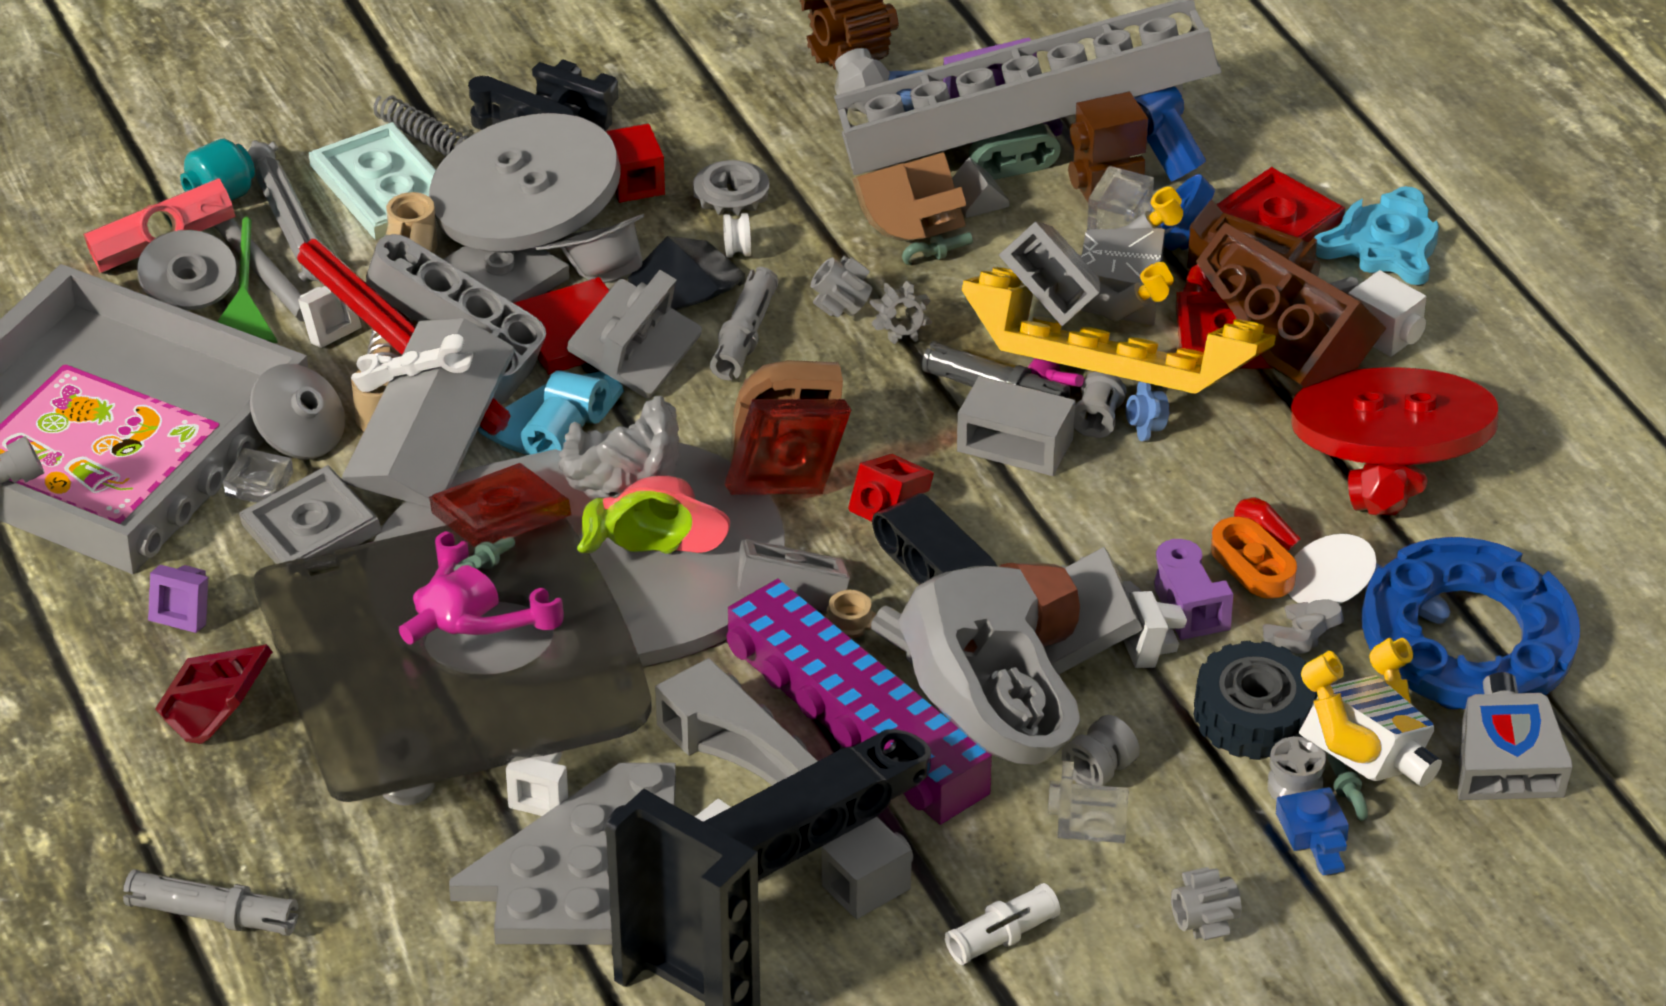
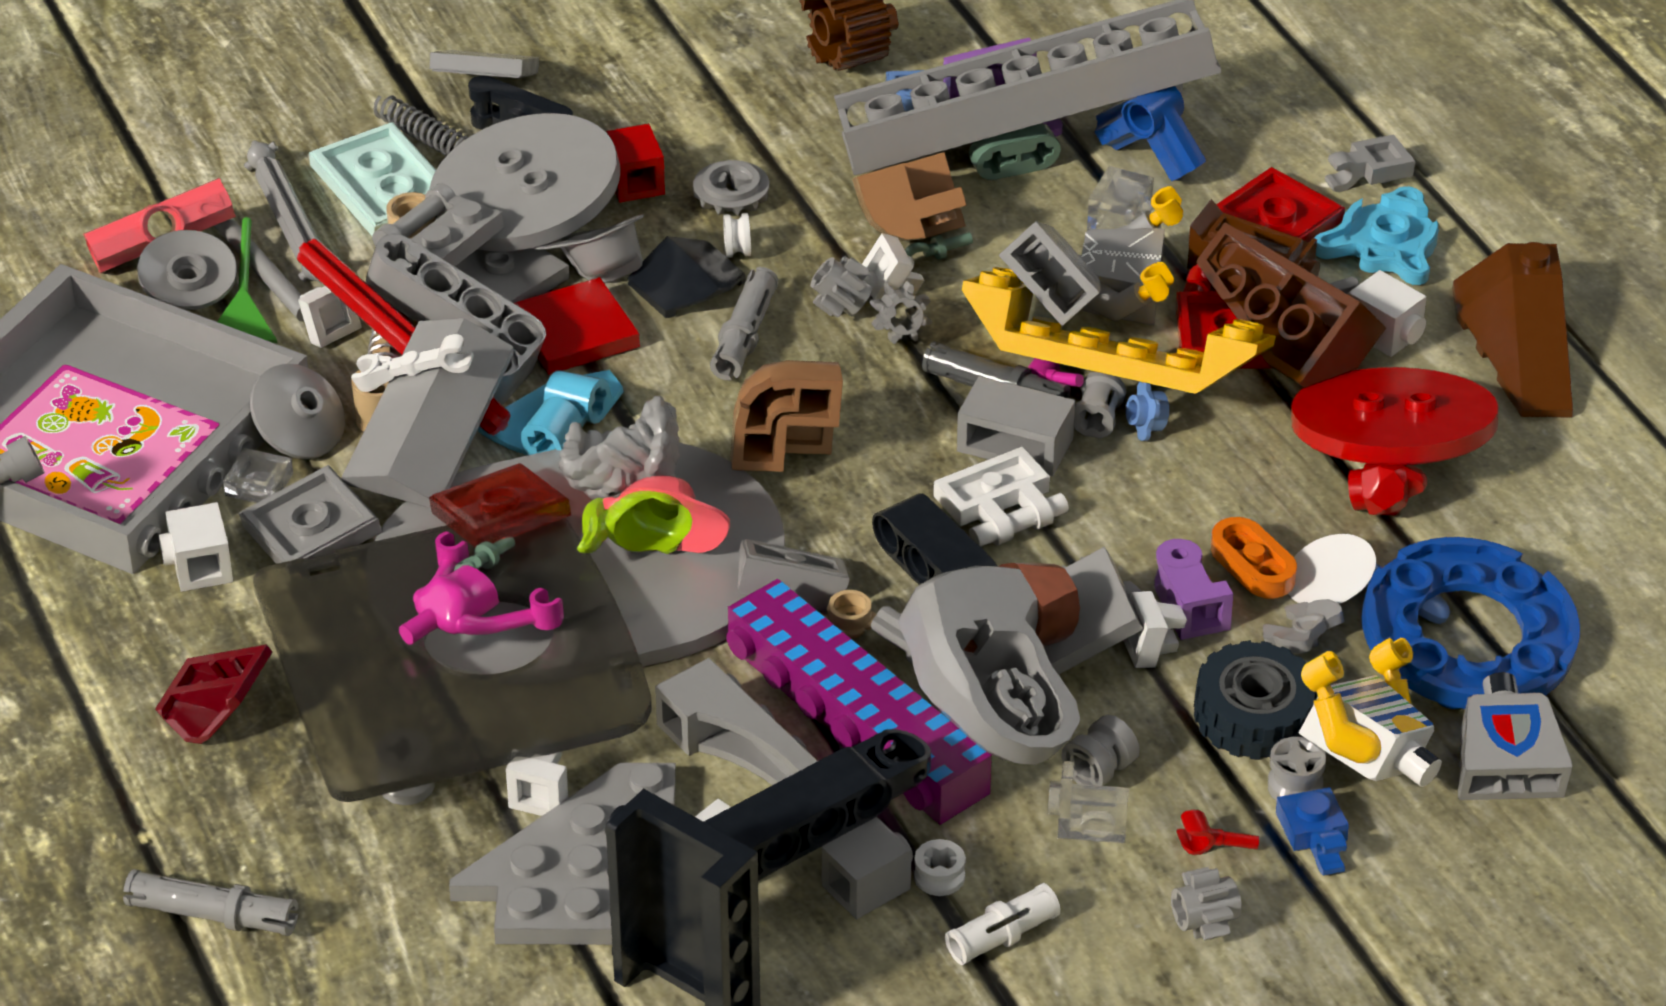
(178, 597): medium lavender tile -> none
(197, 547): none -> white brick
(219, 160): teal head -> none
(456, 233): none -> light grey plate
(484, 63): none -> light grey tile
(582, 95): black hips -> none
(636, 334): light grey bracket -> none
(787, 446): clear red tile -> none
(858, 70): light grey rock -> none
(885, 483): red bracket -> none
(889, 265): none -> white tile
(939, 880): none -> white bush
(979, 190): light grey slope -> none
(997, 484): none -> white plate
(1106, 136): reddish brown piece -> none
(1195, 195): blue plate -> none
(1200, 837): none -> red hand
(1268, 519): red arm -> none
(1349, 785): sand green hand -> none
(1375, 159): none -> light grey plate
(1520, 324): none -> reddish brown wedge

